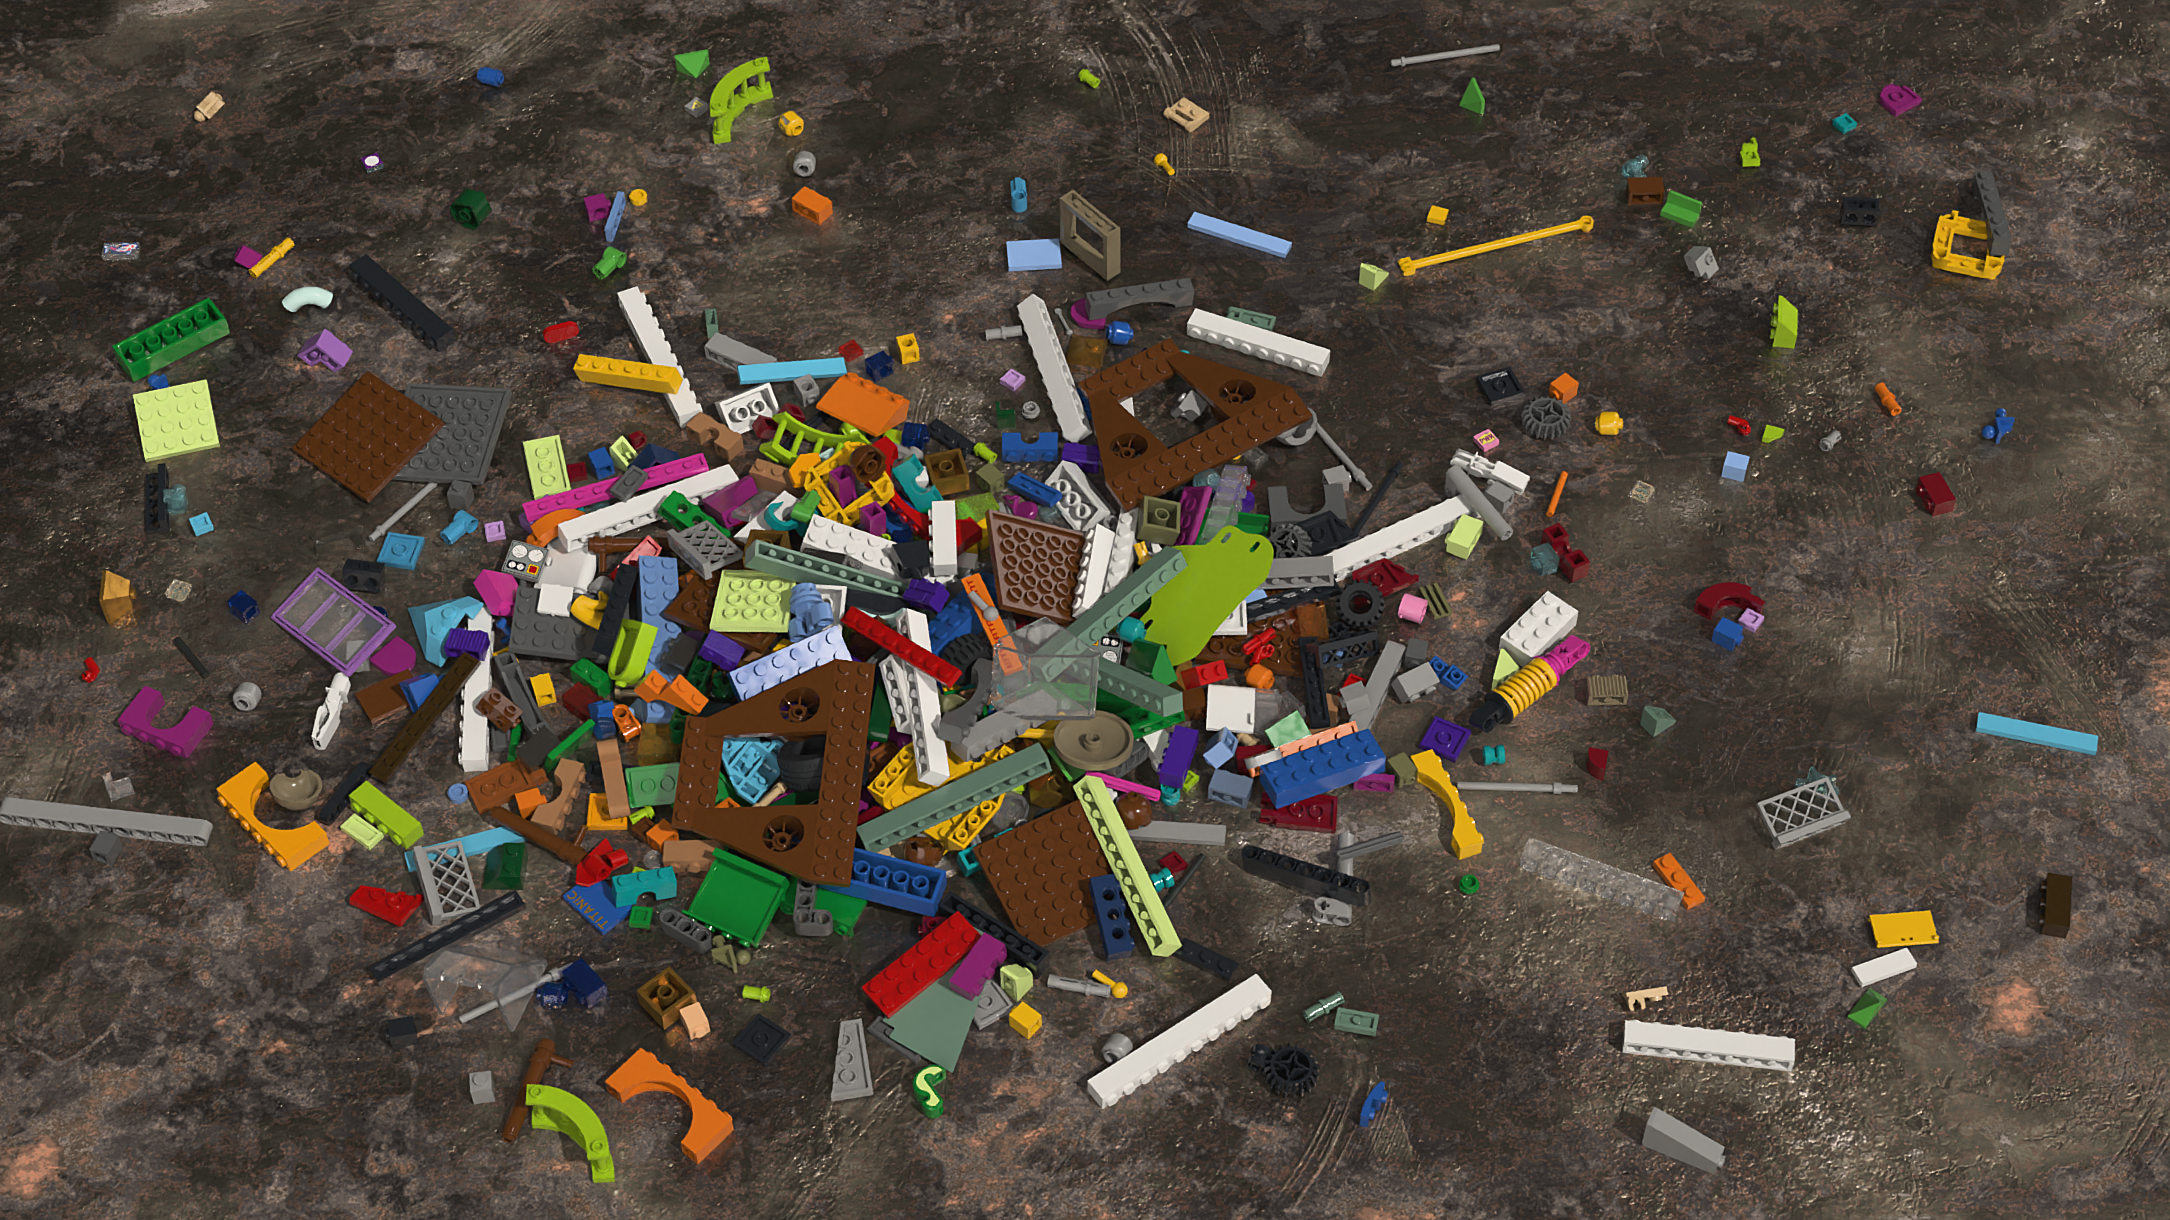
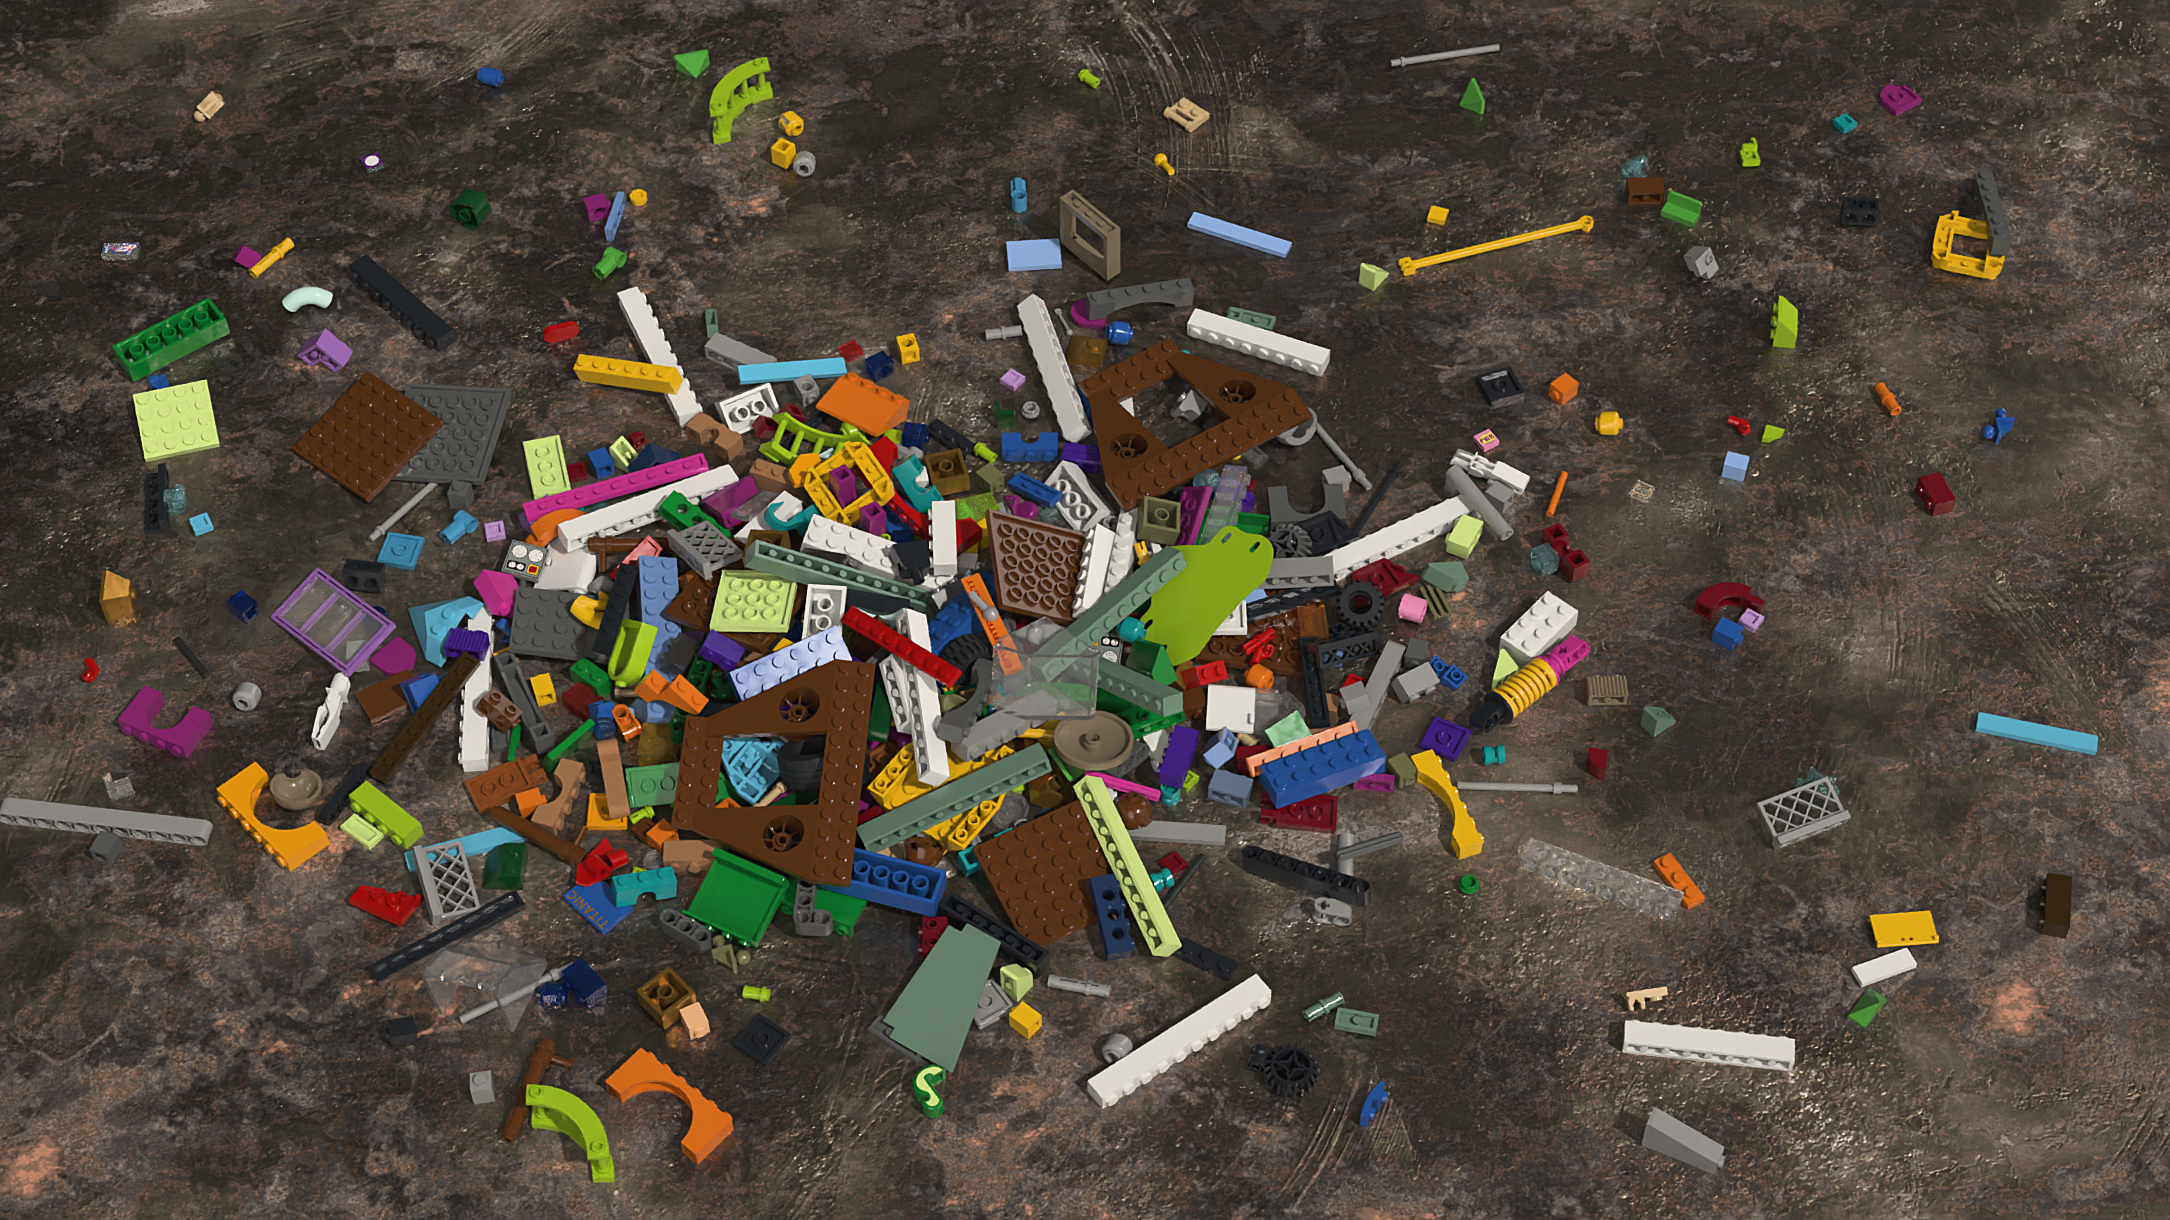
(178, 590): clear tile -> none
(458, 793): medium blue tile -> none
(535, 750): clear smoke brick -> none
(555, 600): white piece -> none
(629, 483): dark grey plate -> none
(641, 917): green plate -> none
(696, 107): light grey tile -> none
(783, 153): none -> yellow brick
(804, 510): bright green piece -> none
(810, 612): medium blue beam -> none
(812, 205): orange brick -> none
(852, 1069): light grey wing -> none
(867, 463): reddish brown cylinder -> none
(922, 965): red plate -> none
(926, 595): dark purple brick -> none
(978, 967): magenta brick -> none
(1118, 989): yellow bar -> none
(1263, 758): light grey beam -> none
(1446, 575): none -> sand green slope
(1546, 417): dark grey gear -> none
(1827, 443): light grey pin -> none

